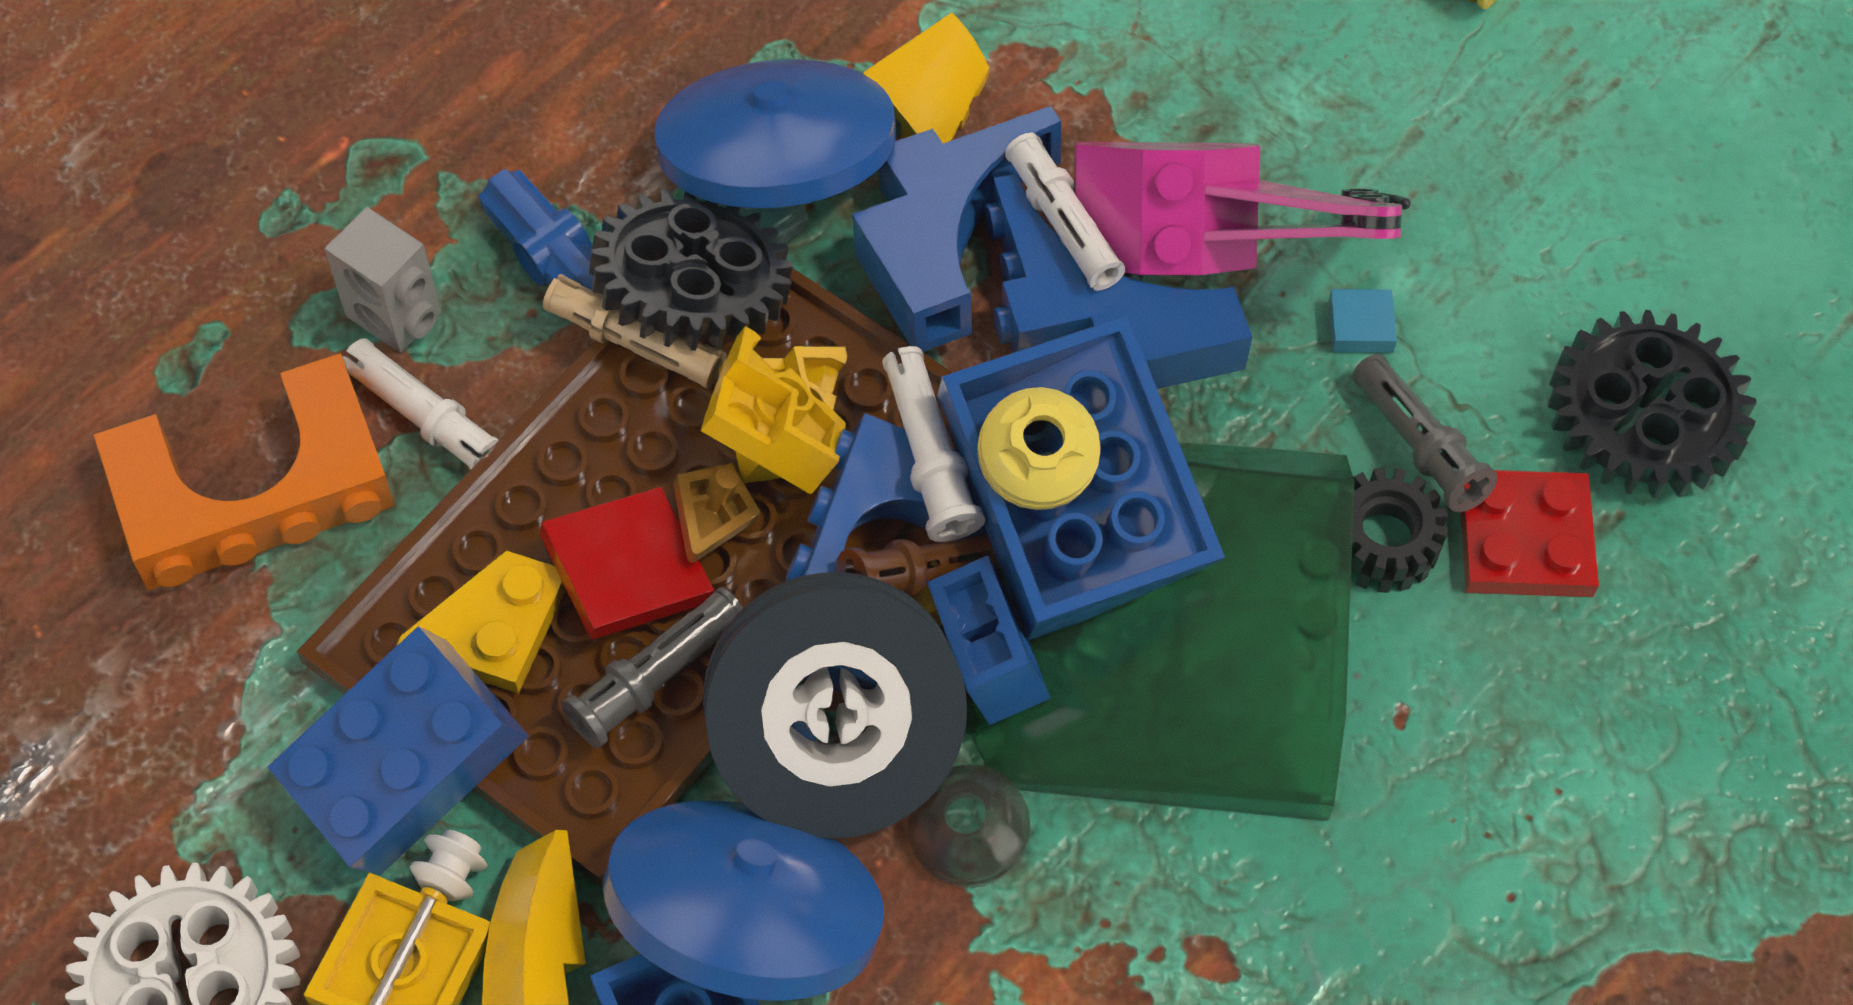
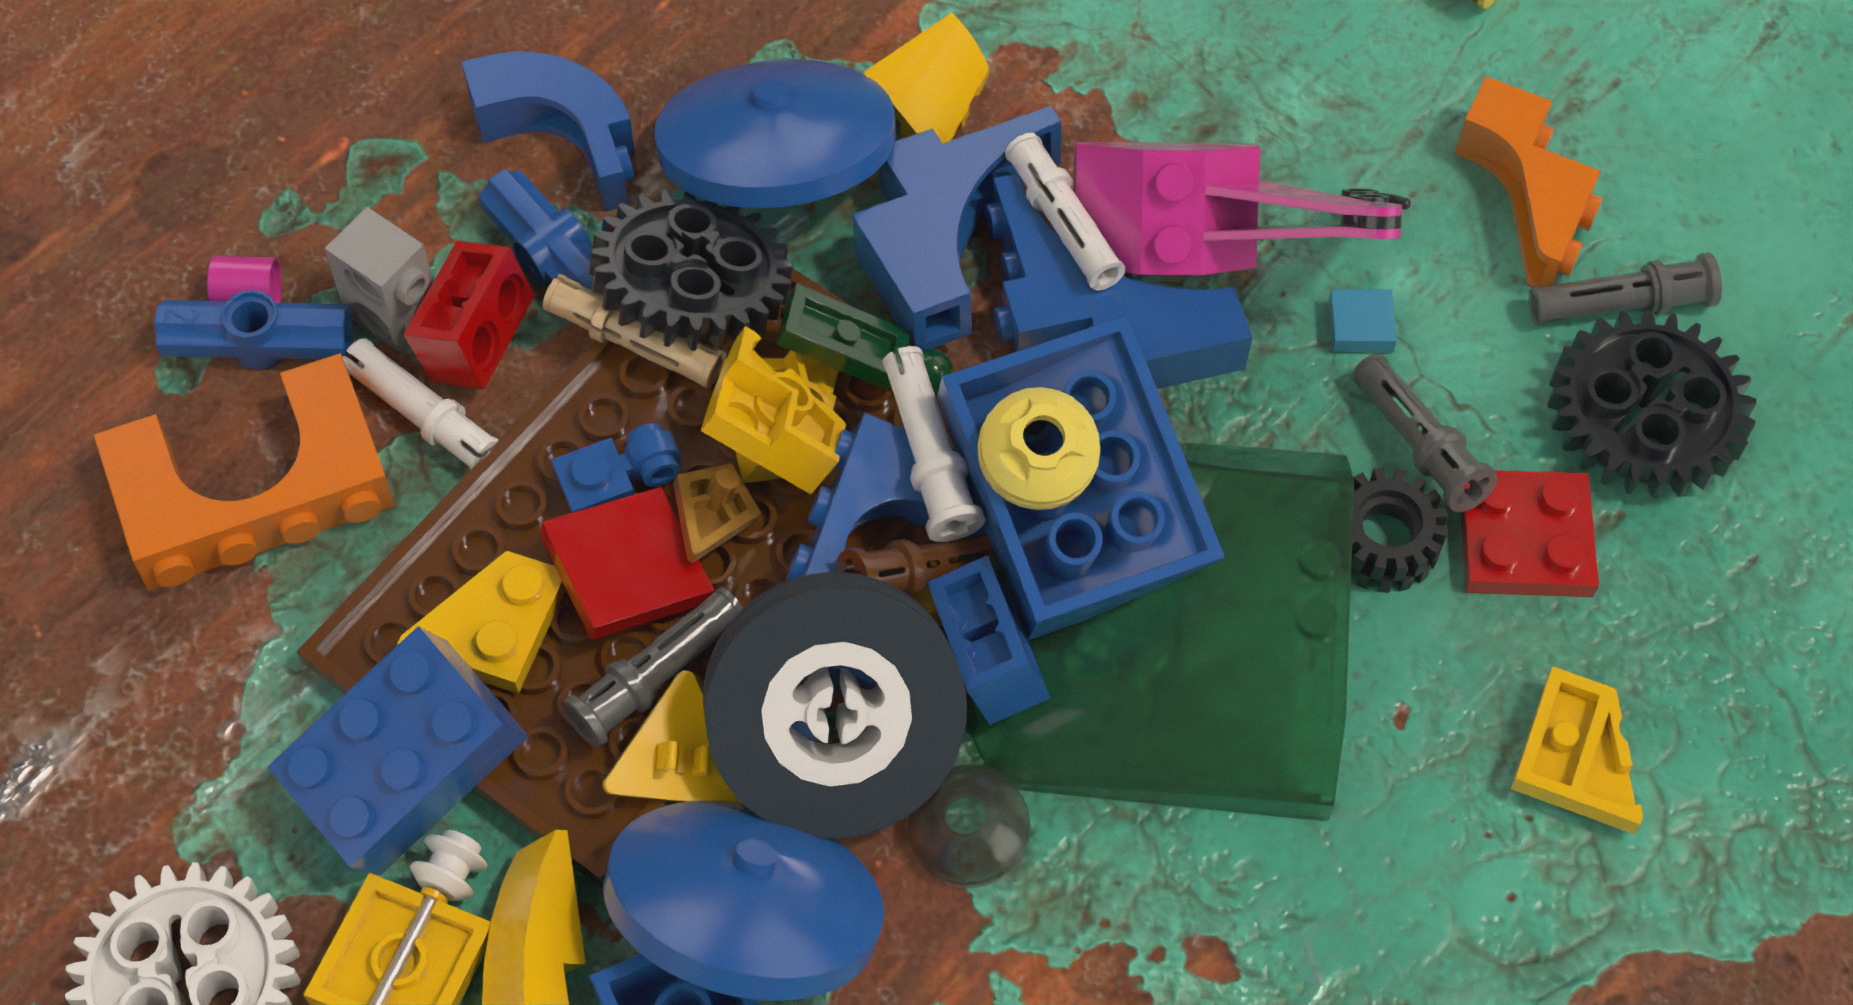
(223, 329): none -> blue piece
(241, 273): none -> dark pink beam
(469, 314): none -> red brick
(558, 97): none -> blue arch
(602, 475): none -> blue plate
(671, 752): none -> yellow piece
(849, 338): none -> dark green plate
(1546, 190): none -> orange arch
(1578, 753): none -> yellow wing
(1653, 288): none -> dark grey pin

